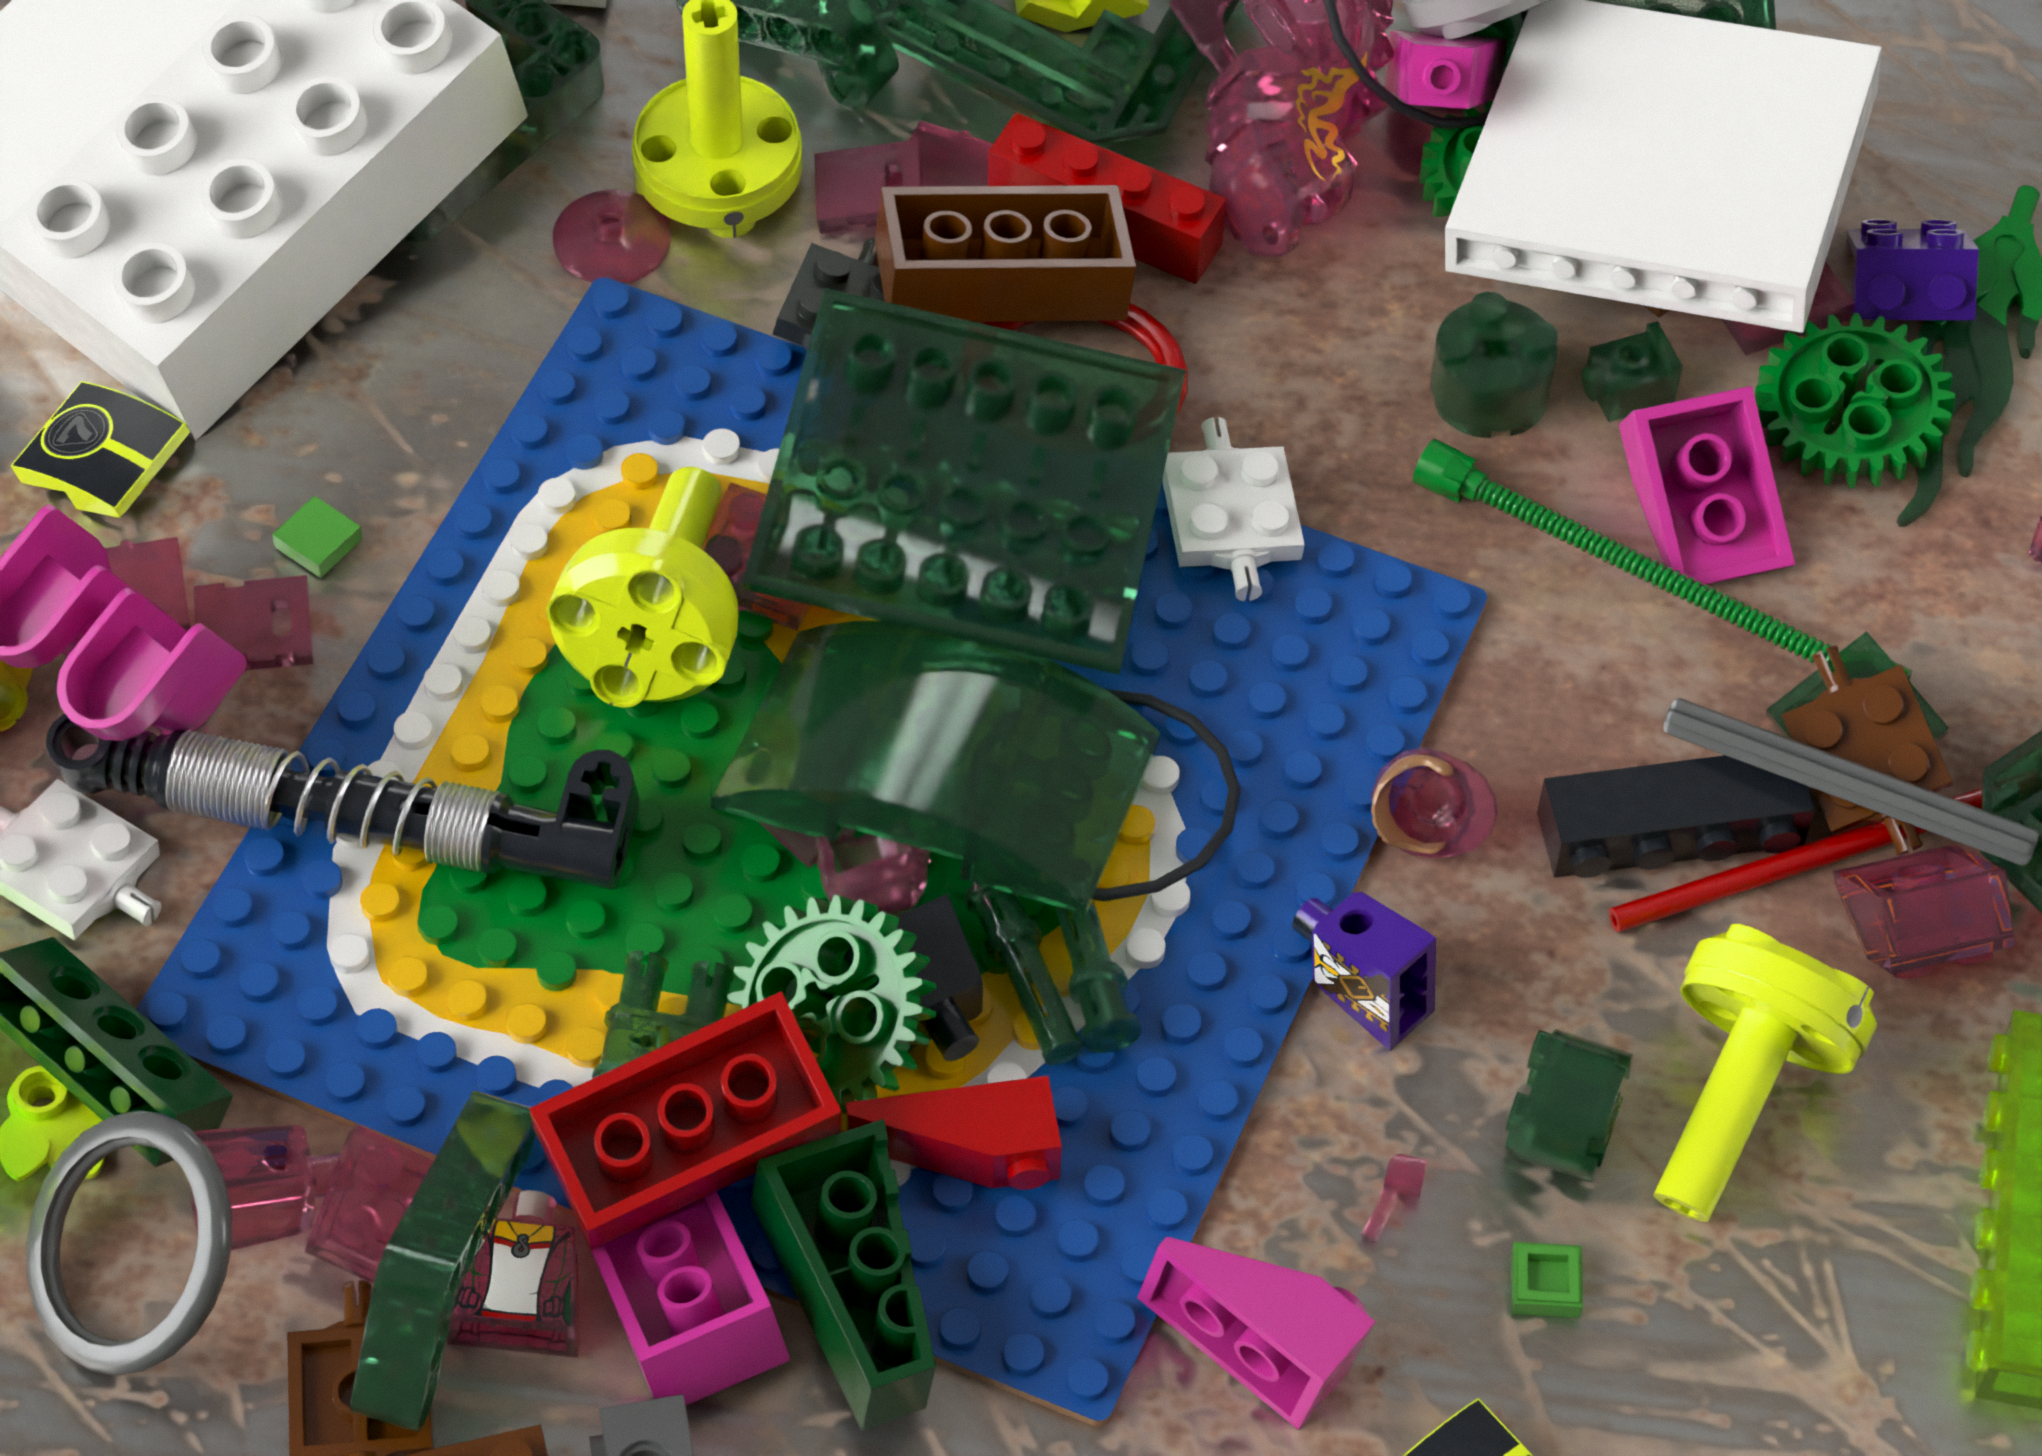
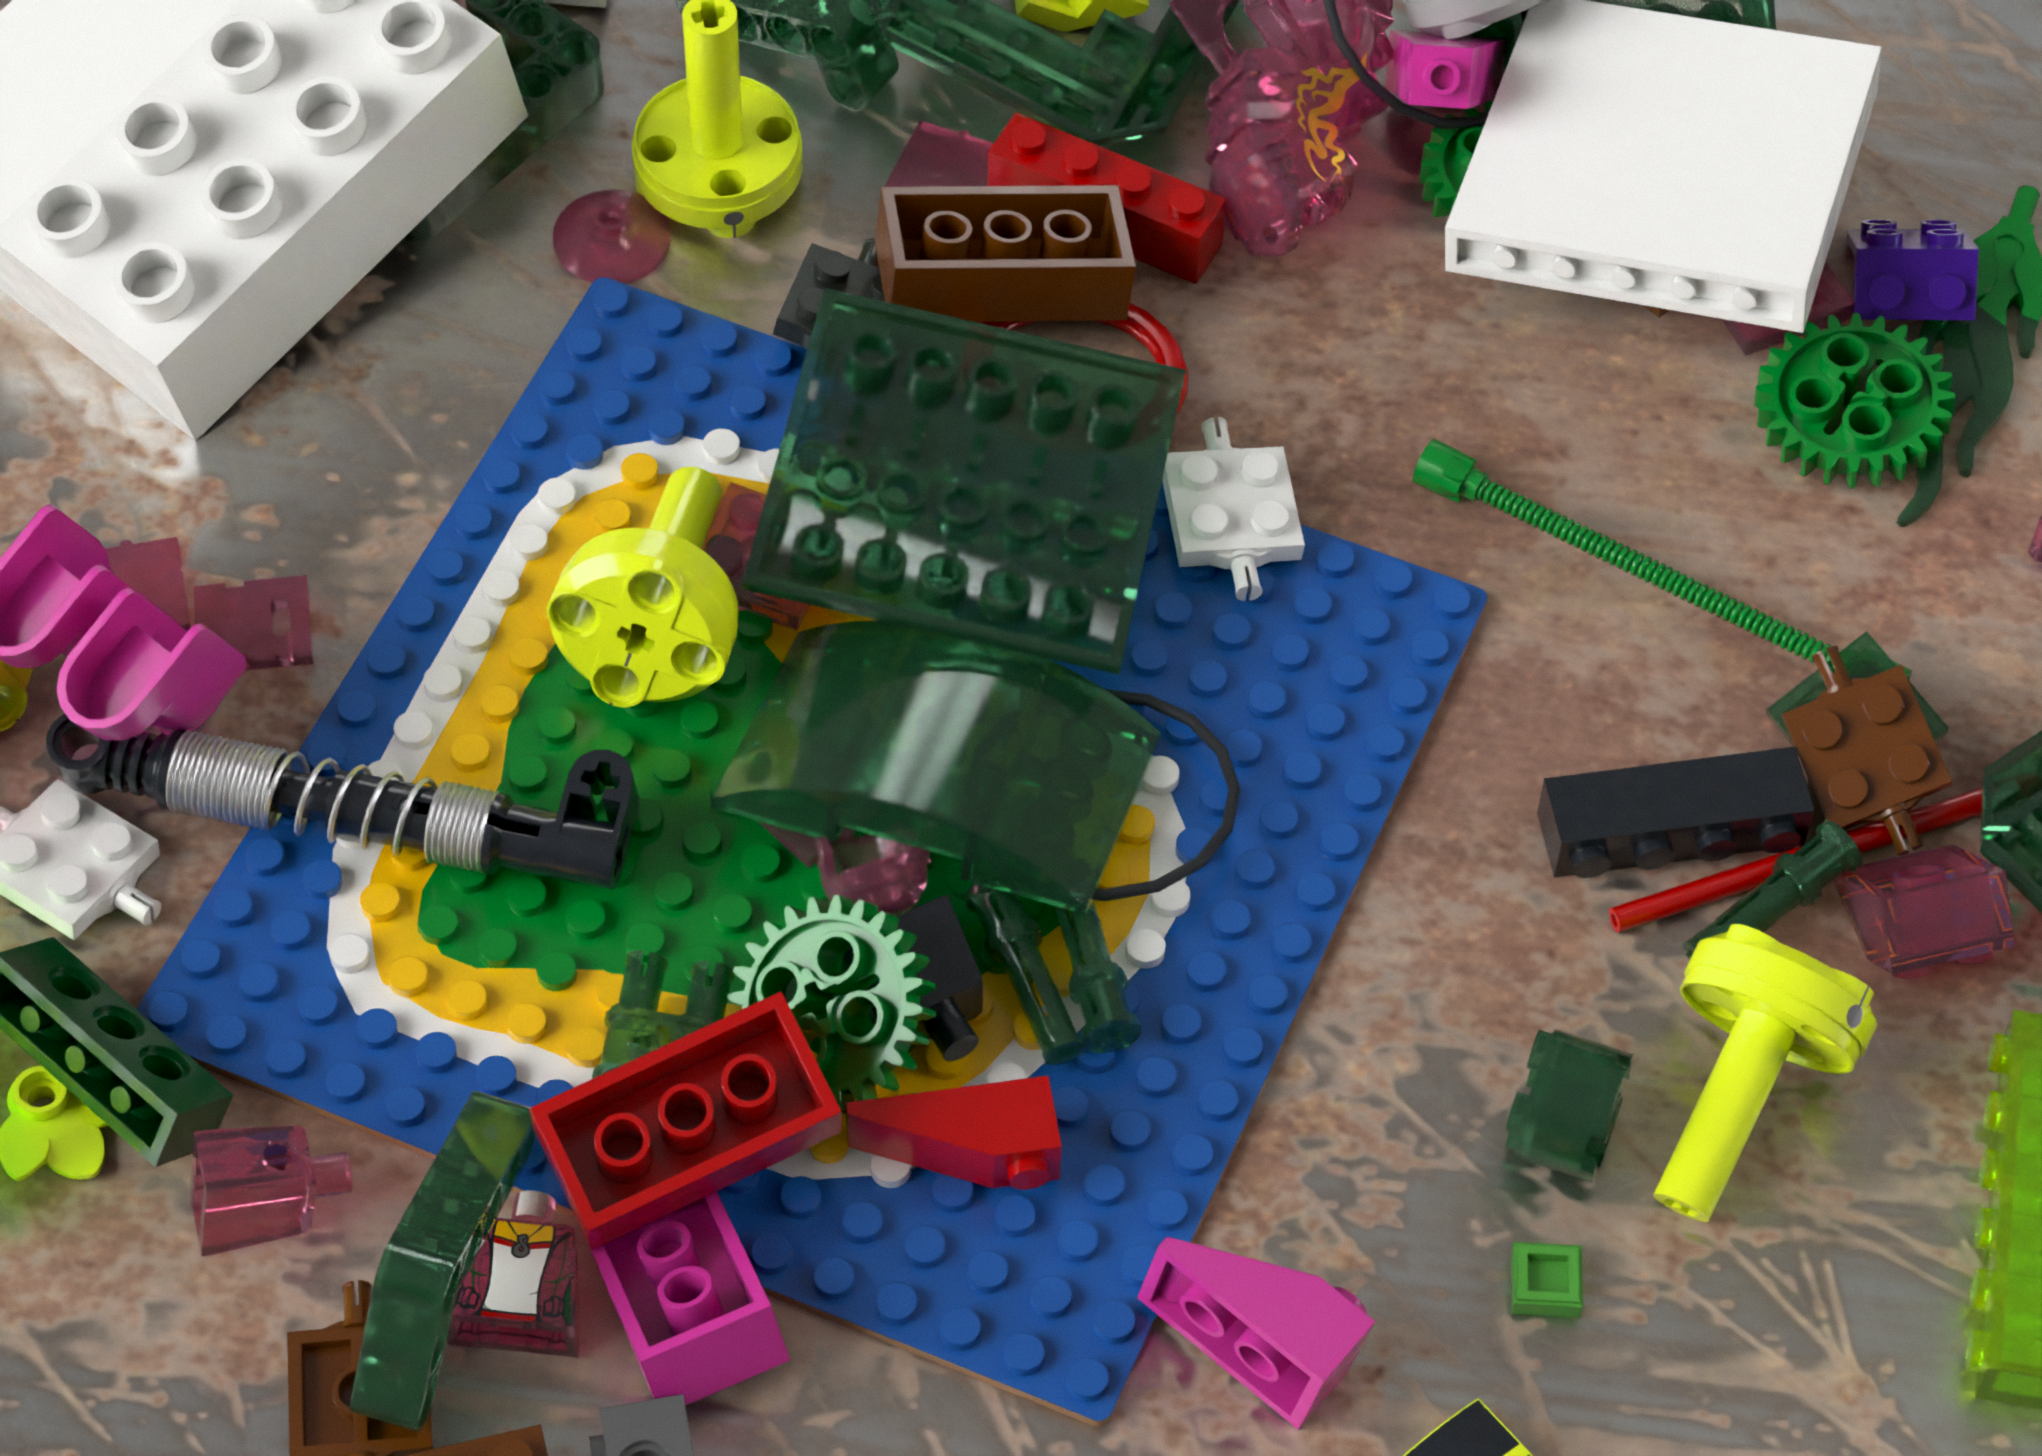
(100, 449): black slope -> none
(211, 1254): dark grey wedge -> none
(317, 536): bright green tile -> none
(365, 1202): clear pink plate -> none
(849, 1262): dark green wedge -> none
(852, 178): clear pink piece -> none
(1371, 964): dark purple torso -> none
(1404, 1177): clear pink hand -> none
(1432, 804): clear pink piece -> none
(1493, 366): clear green brick -> none
(1632, 373): clear green brick -> none
(1708, 486): dark pink slope -> none
(1794, 882): none -> clear green pin
(1851, 781): dark grey axle -> none

